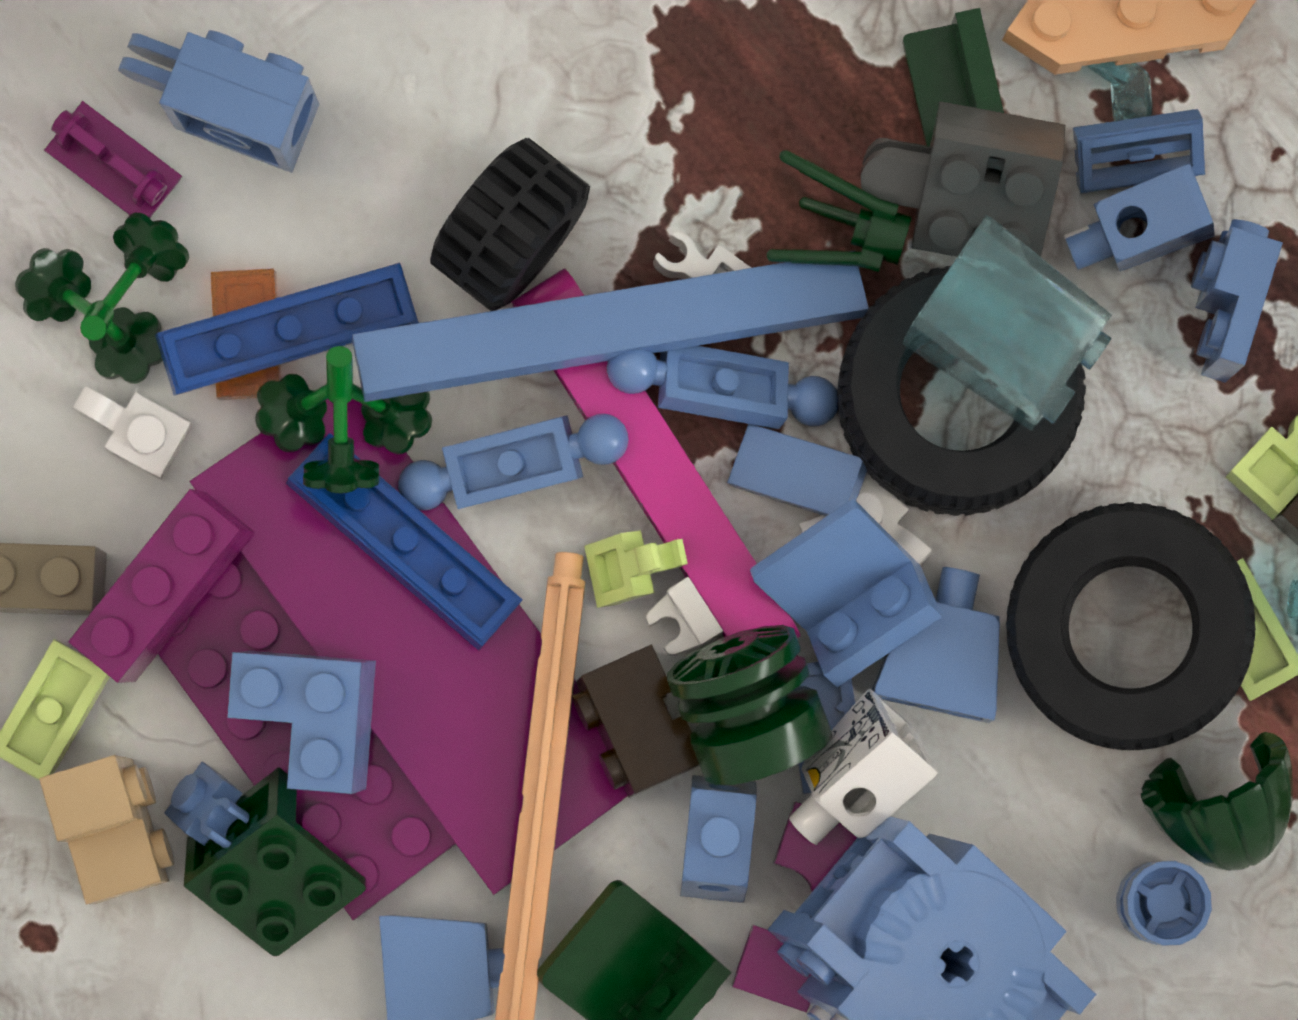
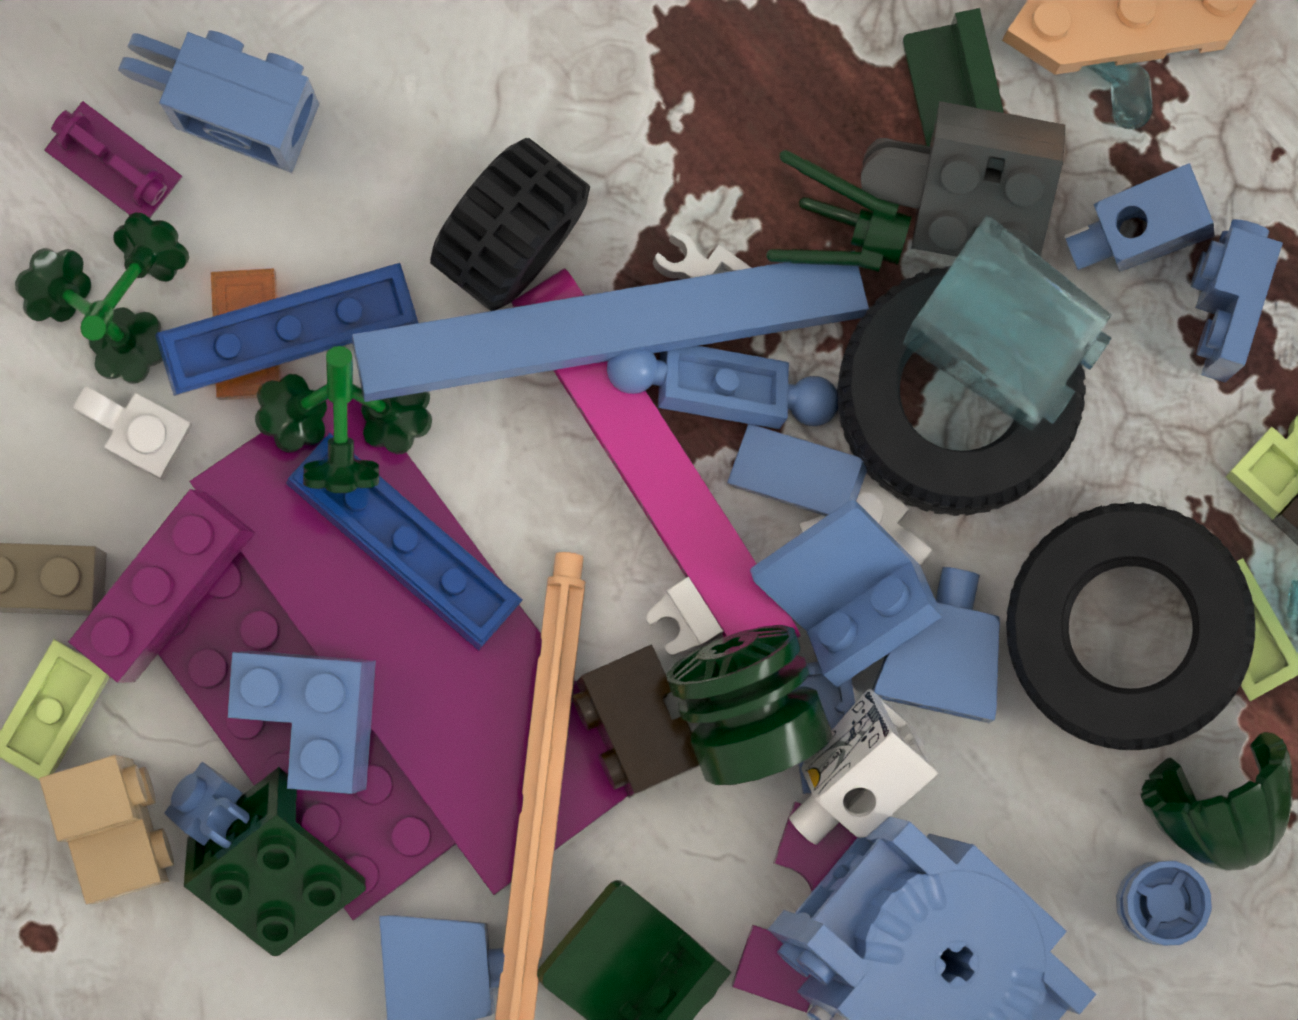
(513, 462): medium blue plate -> none
(623, 566): yellowish green plate -> none
(718, 840): medium blue torso -> none
(1137, 141): medium blue tile -> none

